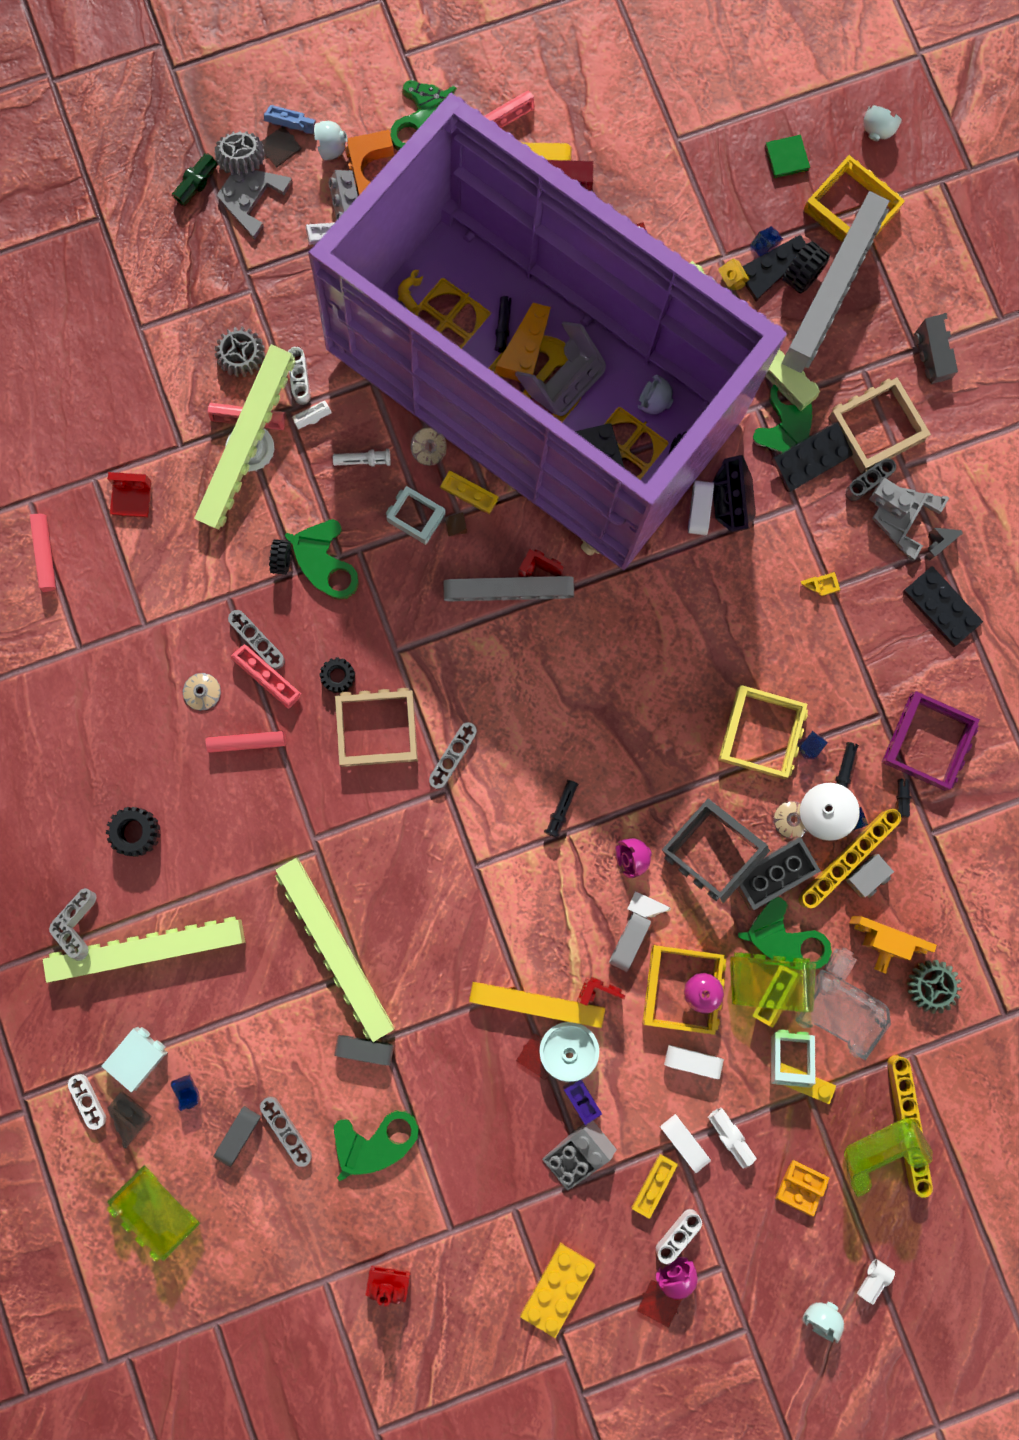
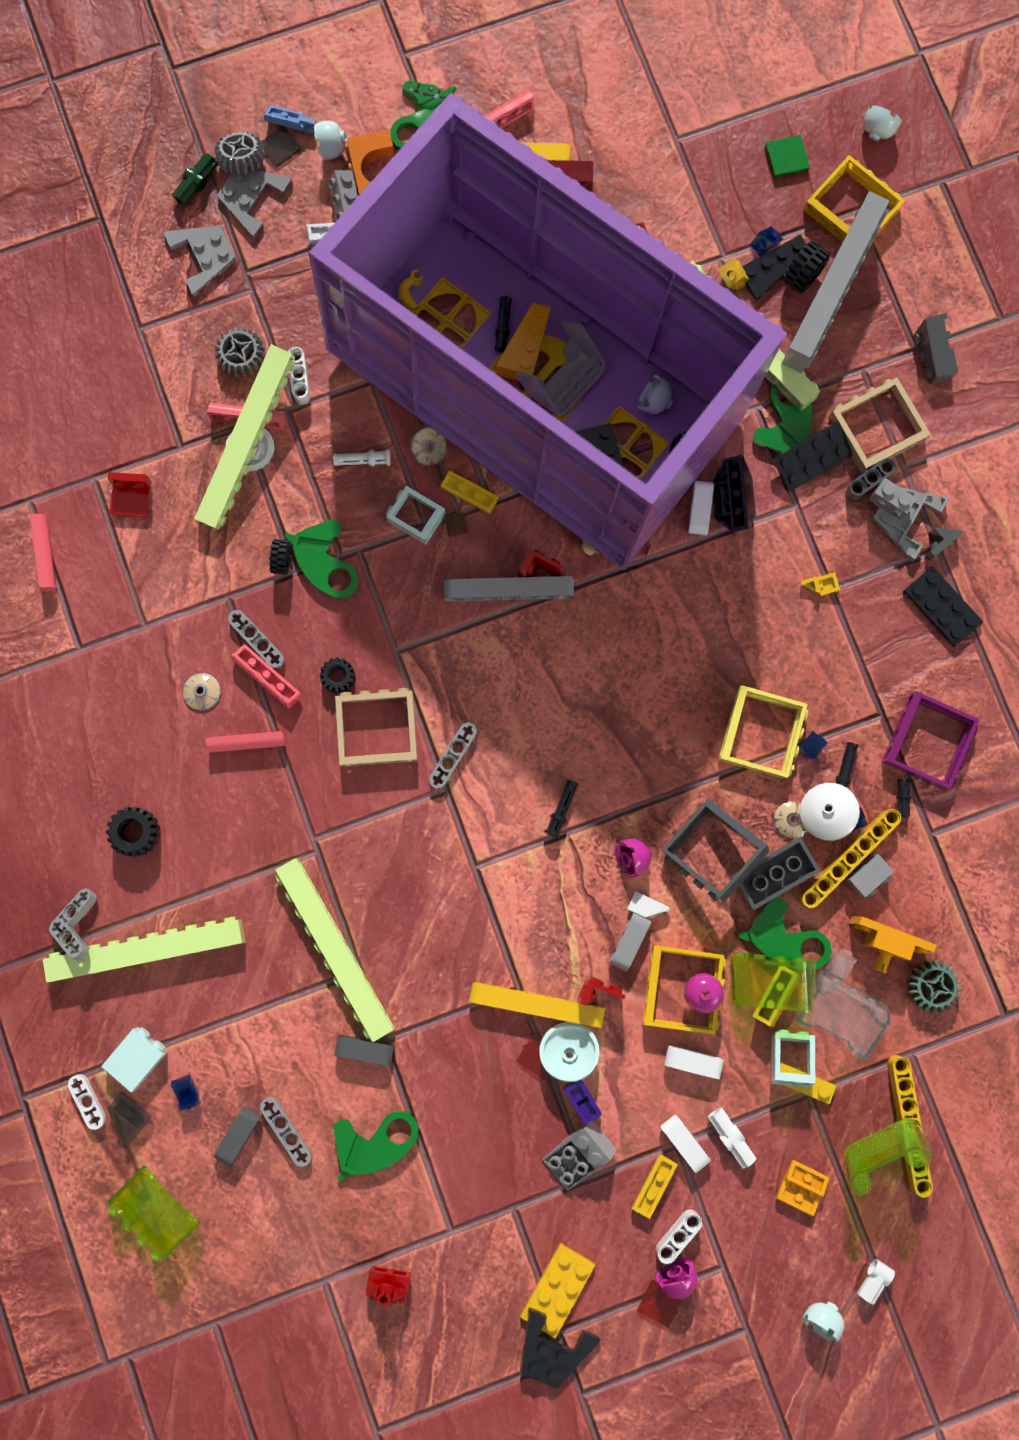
(210, 249): none -> light grey wing
(311, 415): white plate -> none
(547, 1359): none -> black wing

